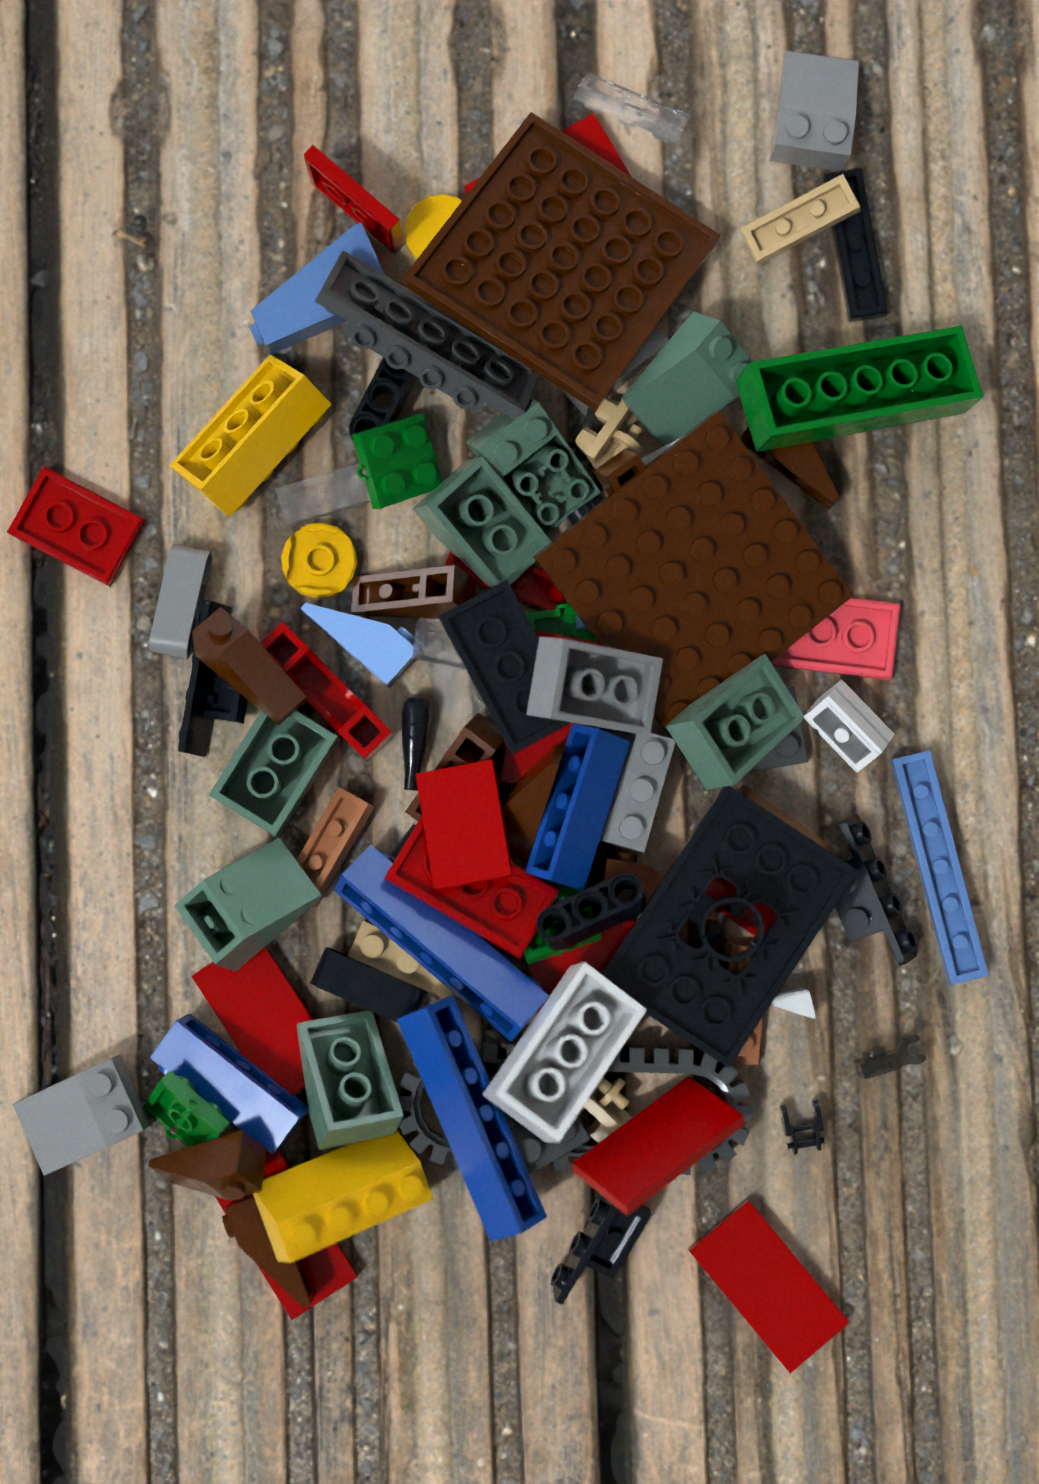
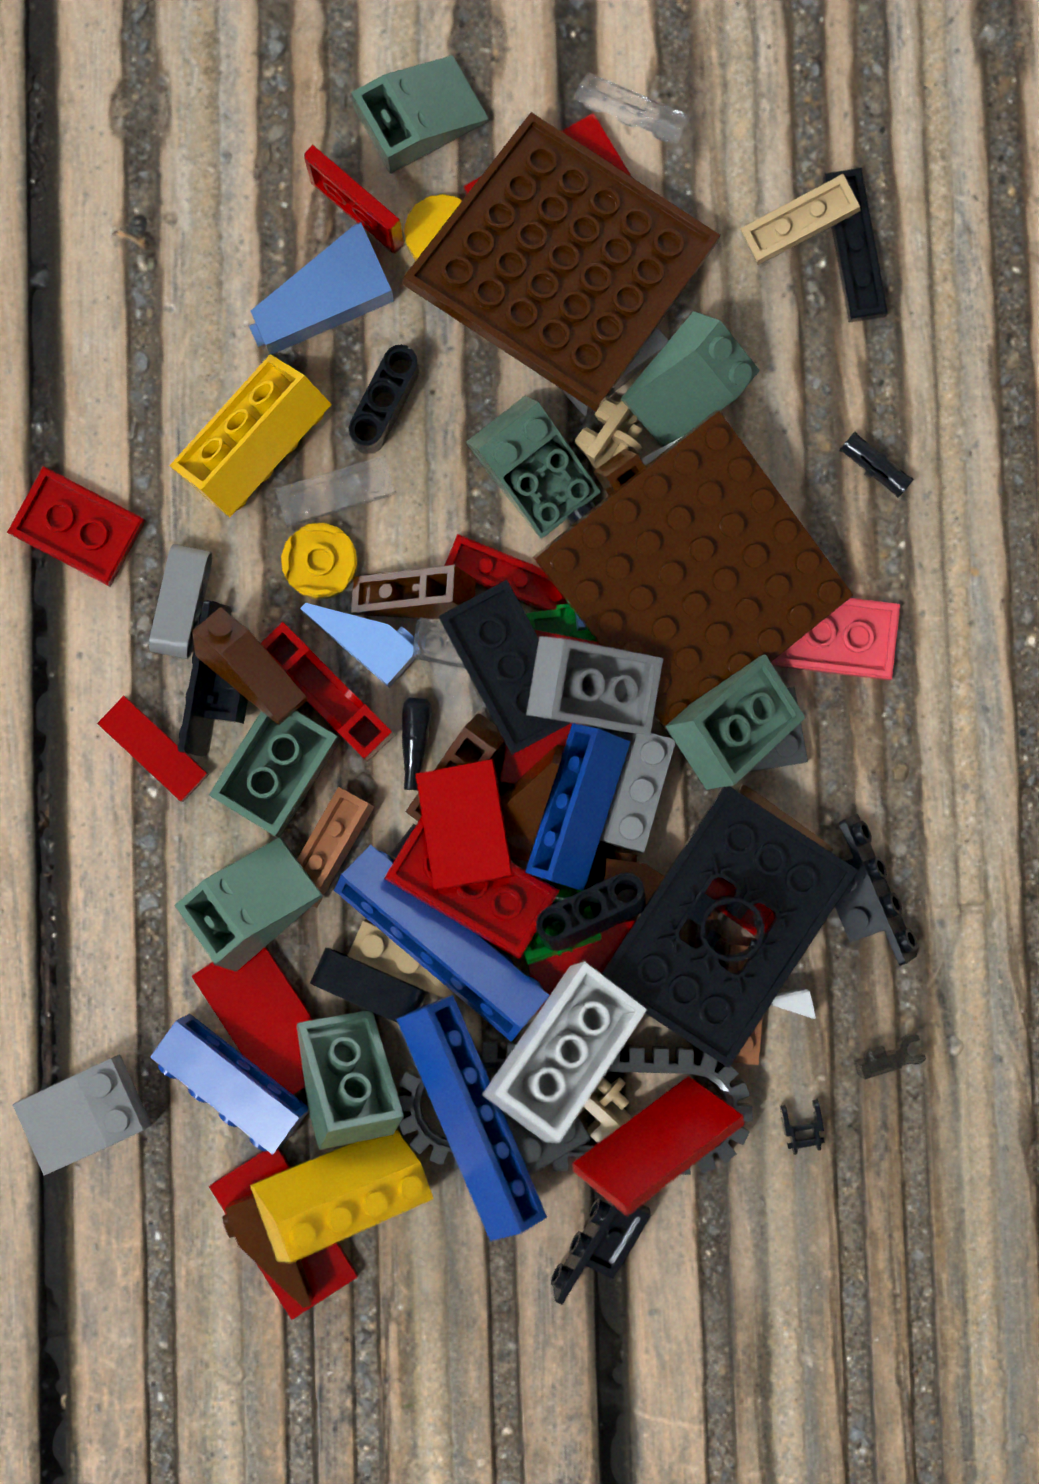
(152, 748): none -> red tile
(179, 1106): green plate -> none
(219, 1167): reddish brown slope -> none
(397, 460): green plate -> none
(417, 110): none -> sand green slope
(424, 340): dark grey plate -> none
(482, 523): sand green slope -> none
(768, 1286): red tile -> none
(801, 466): reddish brown slope -> none
(815, 111): light grey slope -> none
(849, 726): white brick -> none
(858, 388): green brick -> none
(876, 464): none -> black pin
(939, 868): medium blue plate -> none

